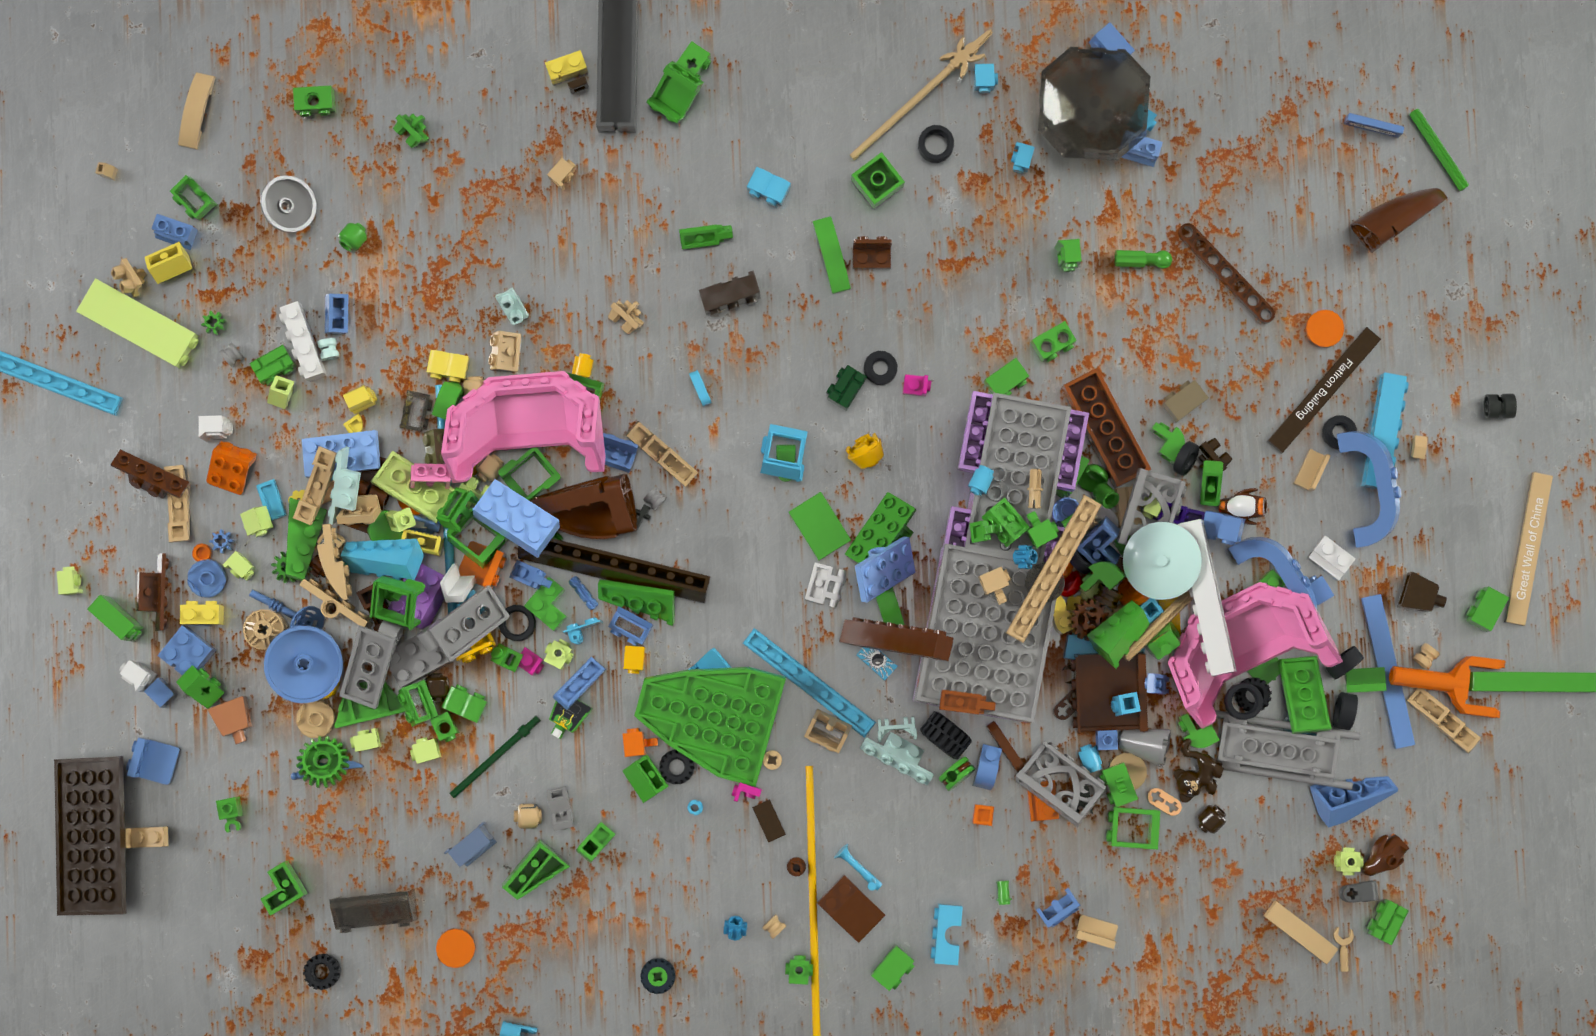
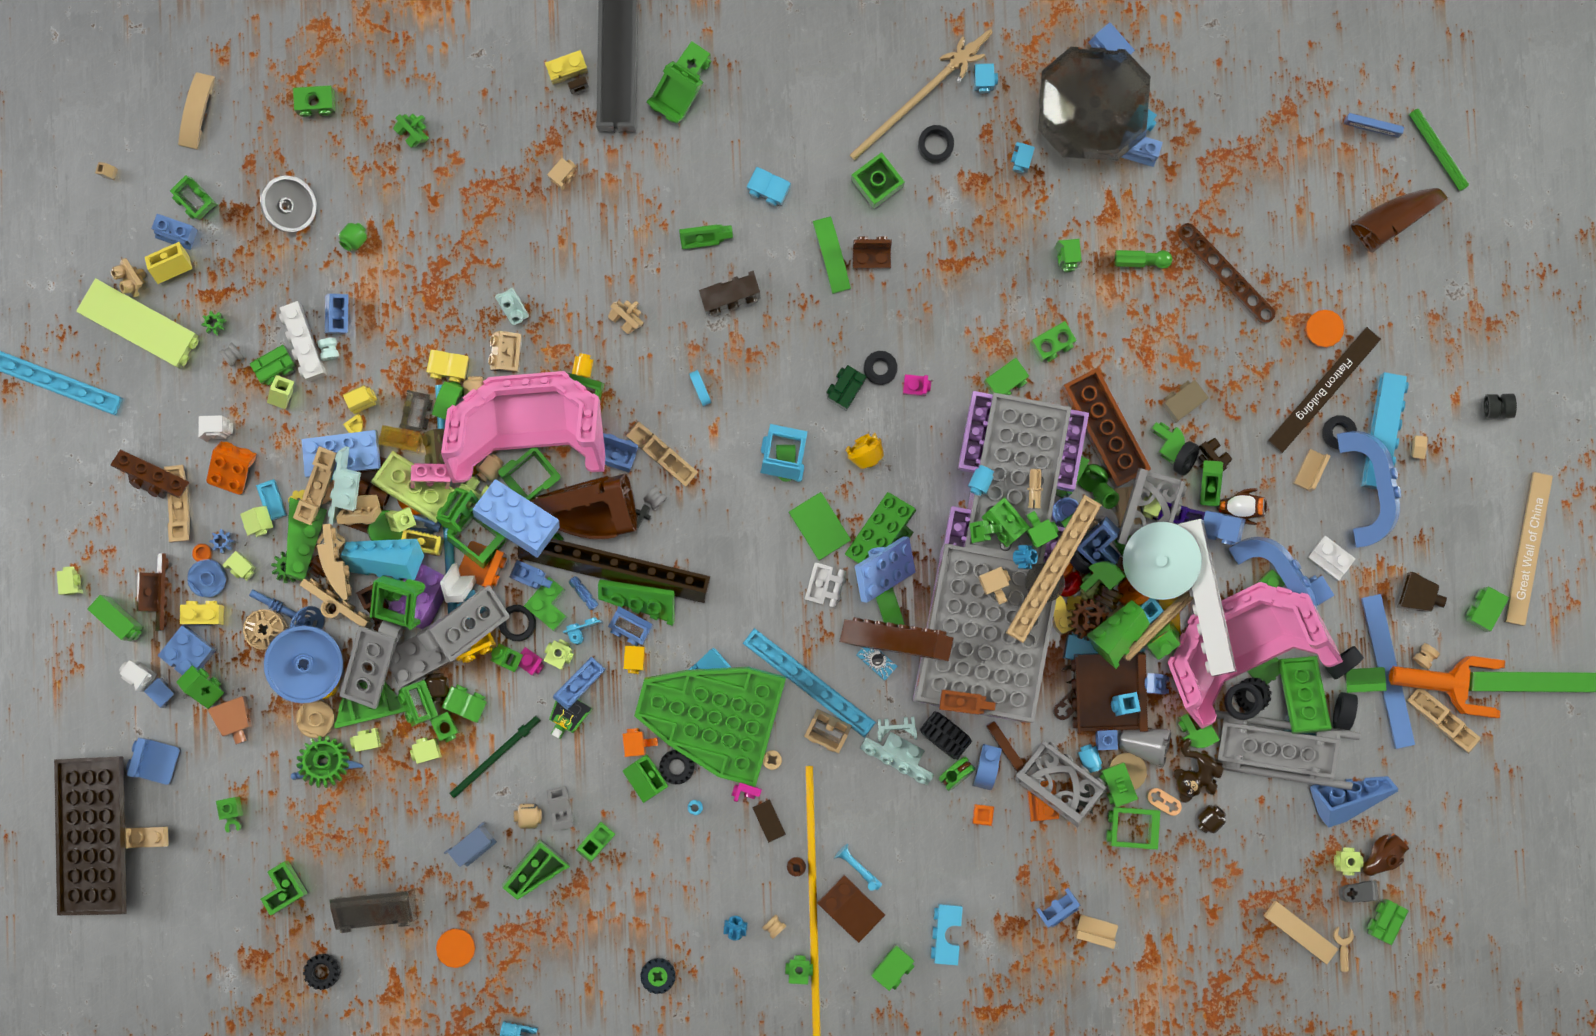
(400, 439): none -> clear yellow brick
(1003, 892): bright green pin -> none

